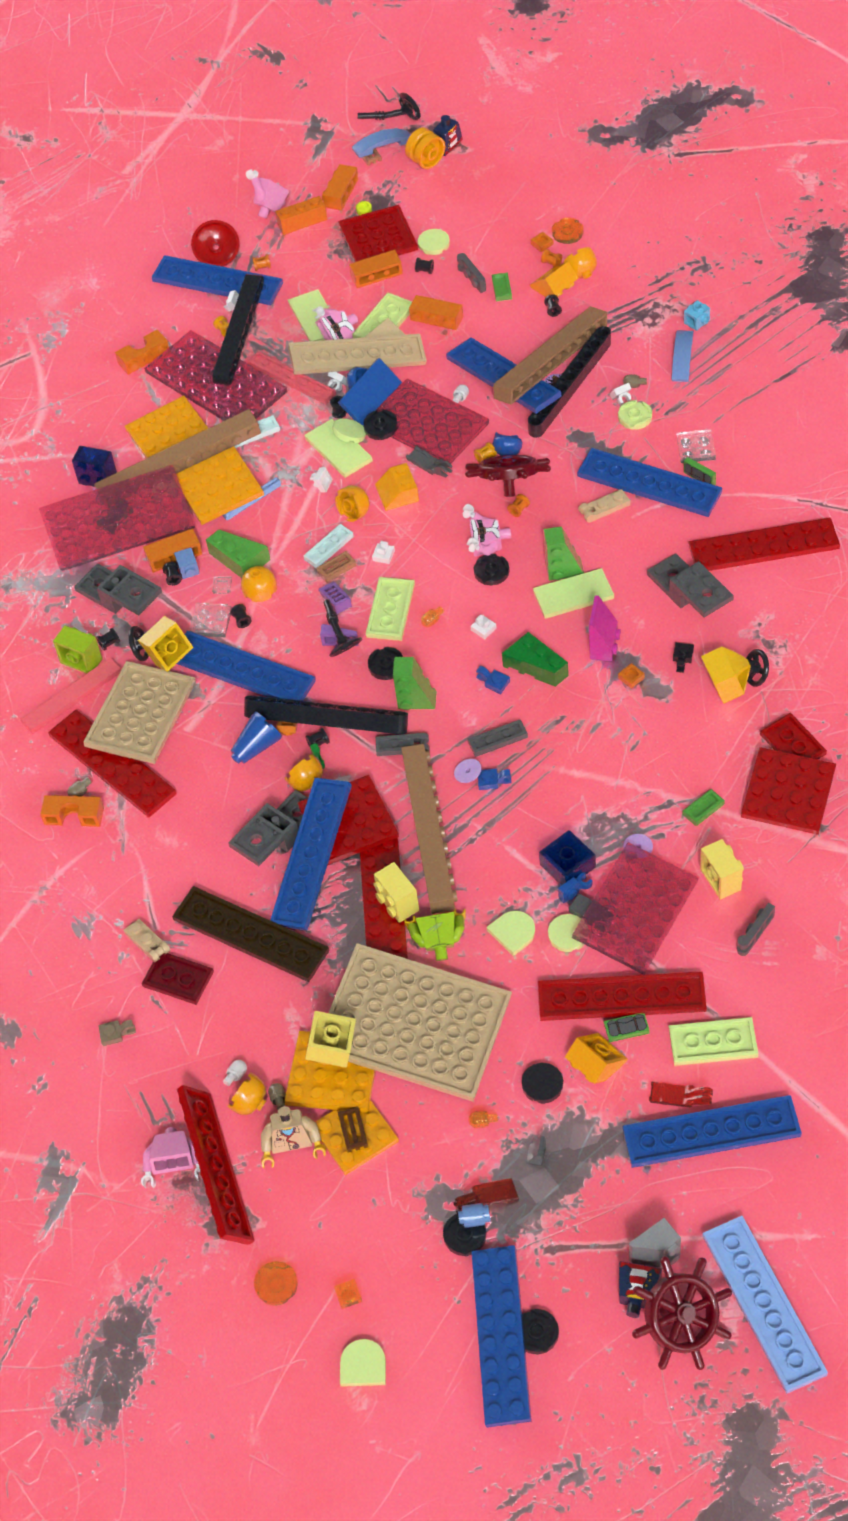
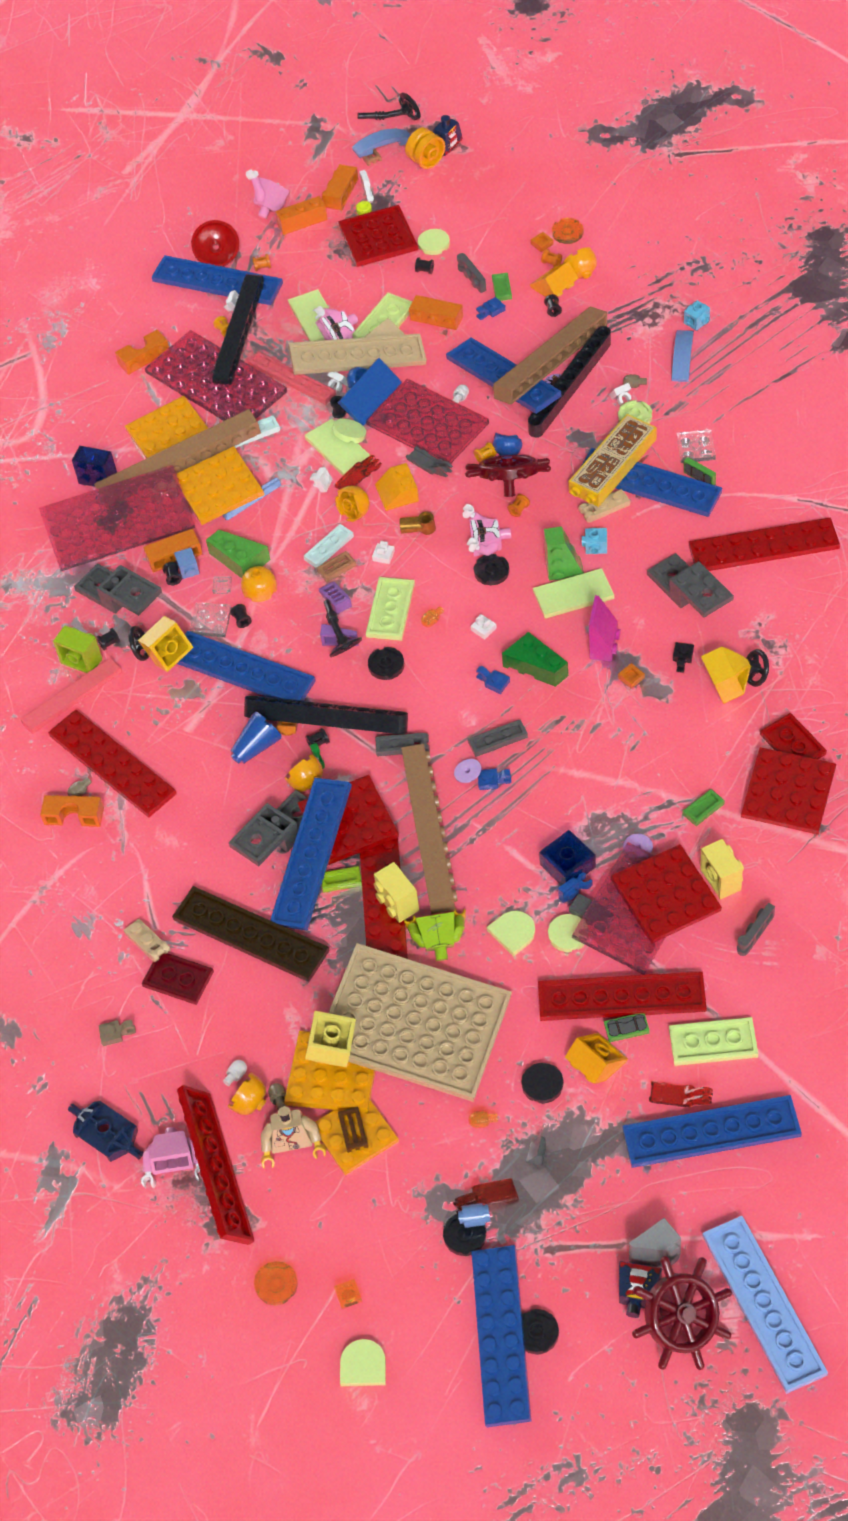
(112, 1143): none -> dark blue plate
(140, 712): tan plate -> none
(341, 879): none -> lime tile
(358, 472): none -> clear red arm
(366, 185): none -> white tile
(375, 269): orange brick -> none
(380, 425): black tile -> none
(411, 686): bright green wedge -> none
(423, 523): none -> pearl gold piece
(492, 307): none -> blue plate
(595, 540): none -> medium azure brick
(612, 460): none -> brick
(666, 893): none -> red plate

